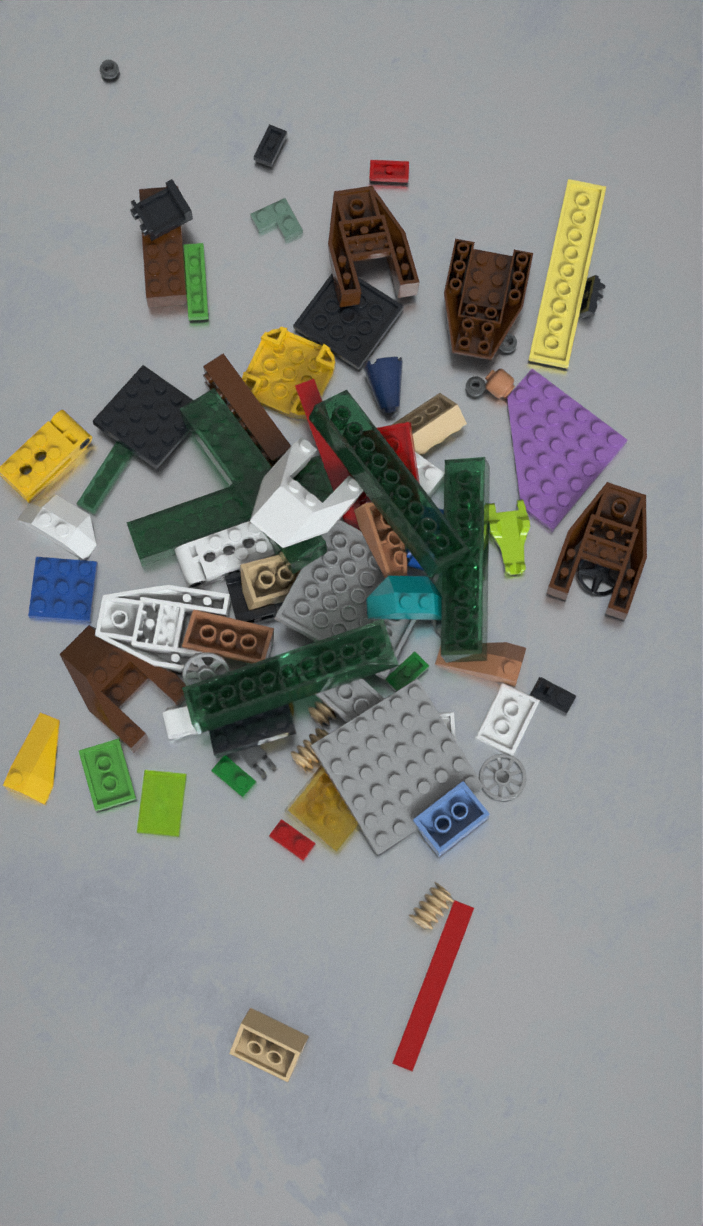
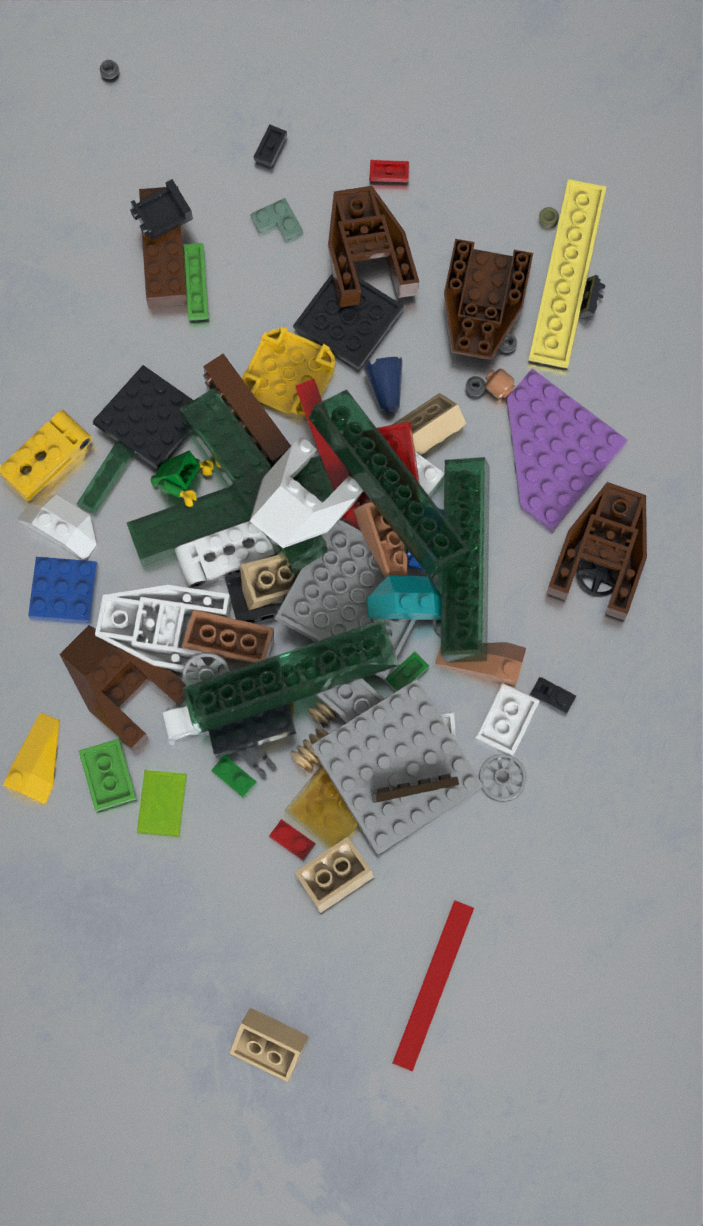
(177, 474): none -> green torso
(334, 874): none -> tan slope
(405, 789): none -> dark brown plate
(431, 907): tan piece -> none
(451, 818): medium blue slope -> none
(509, 533): lime animal -> none
(548, 217): none -> olive tile

